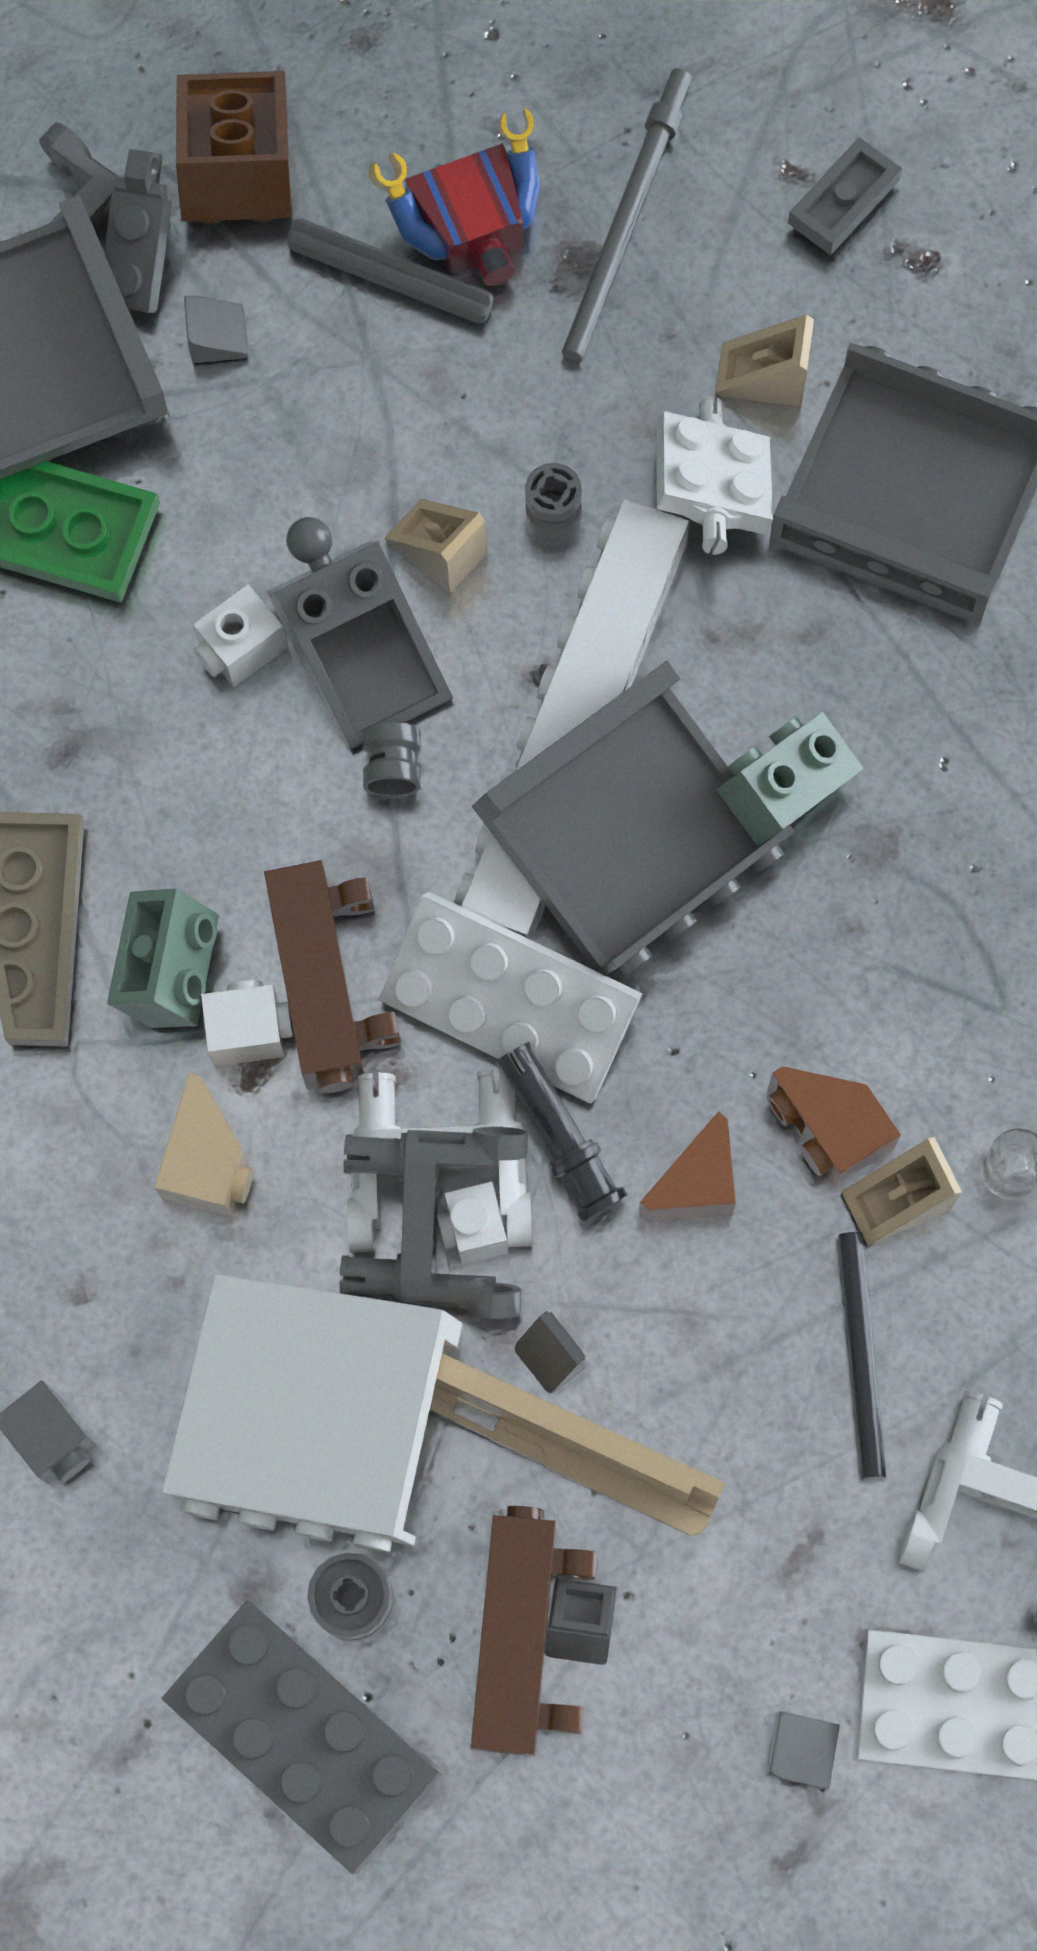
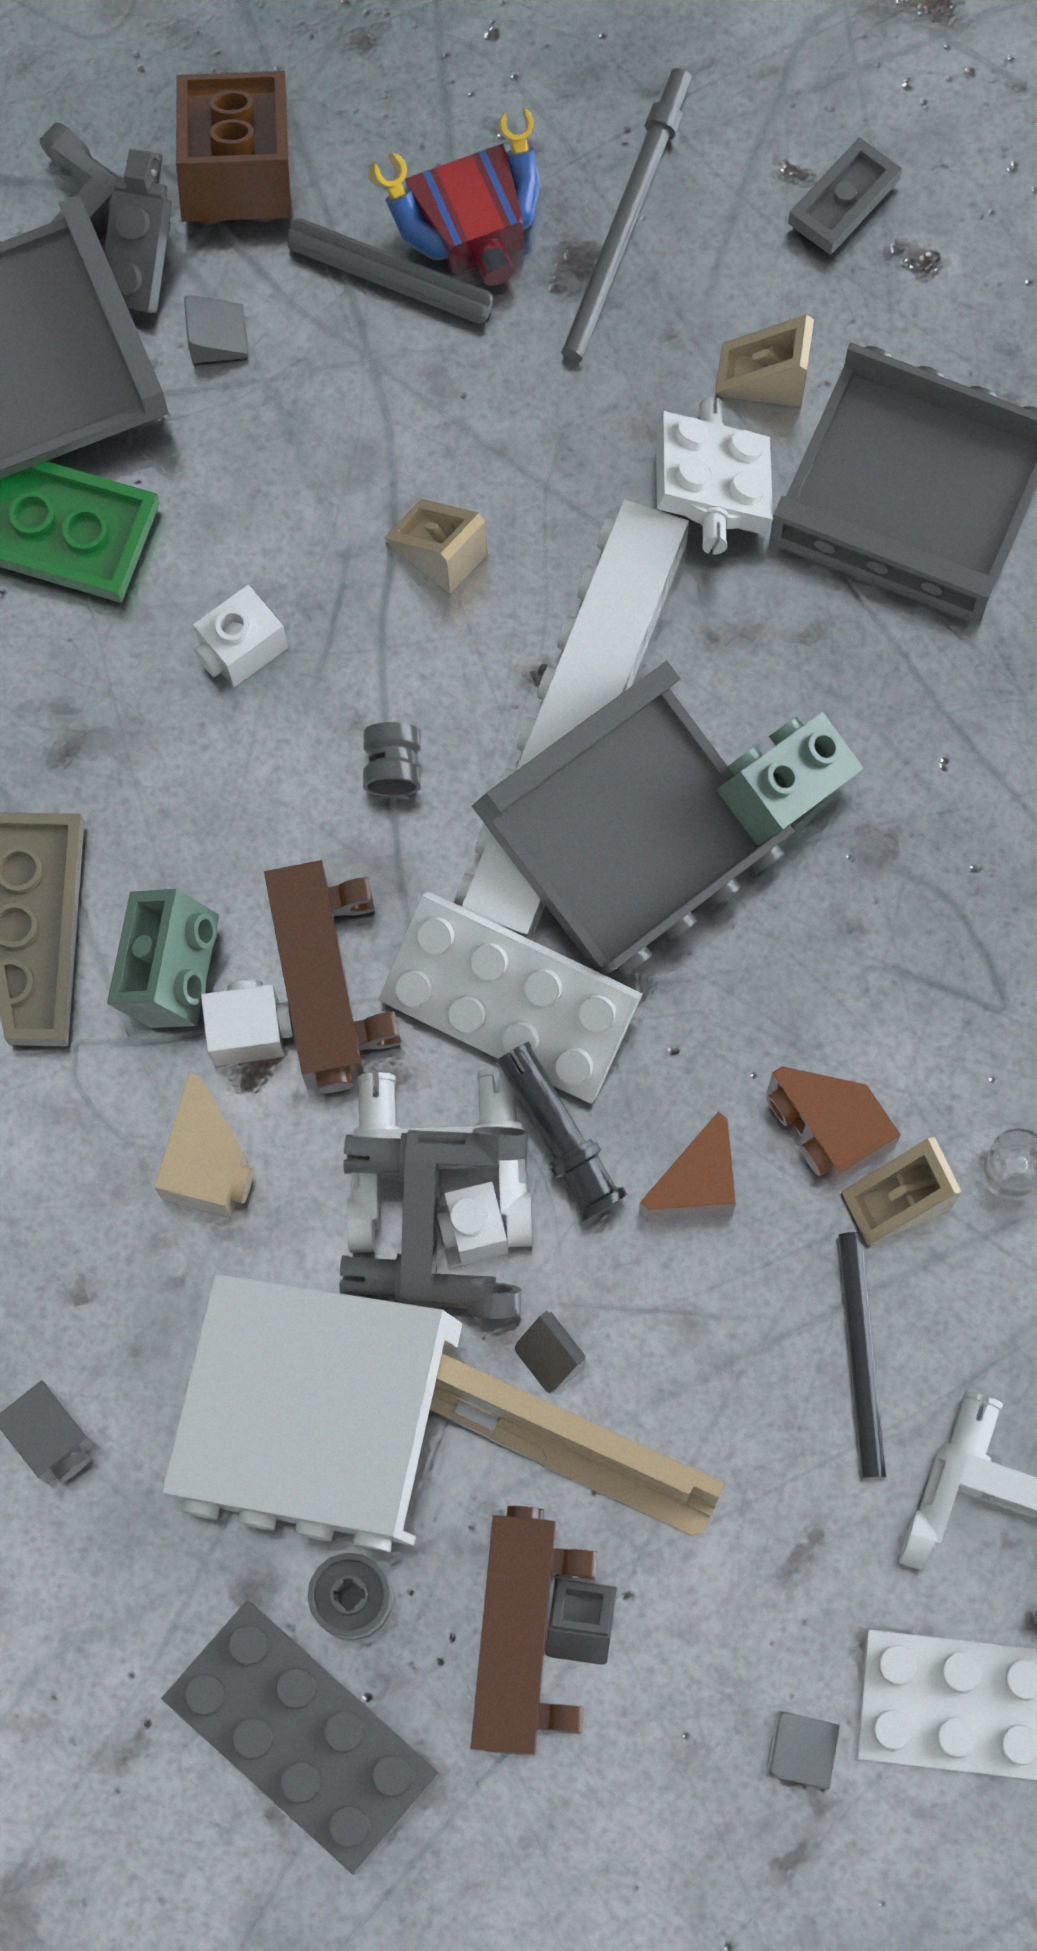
(363, 645): dark grey slope -> none
(553, 514): dark grey wheel -> none

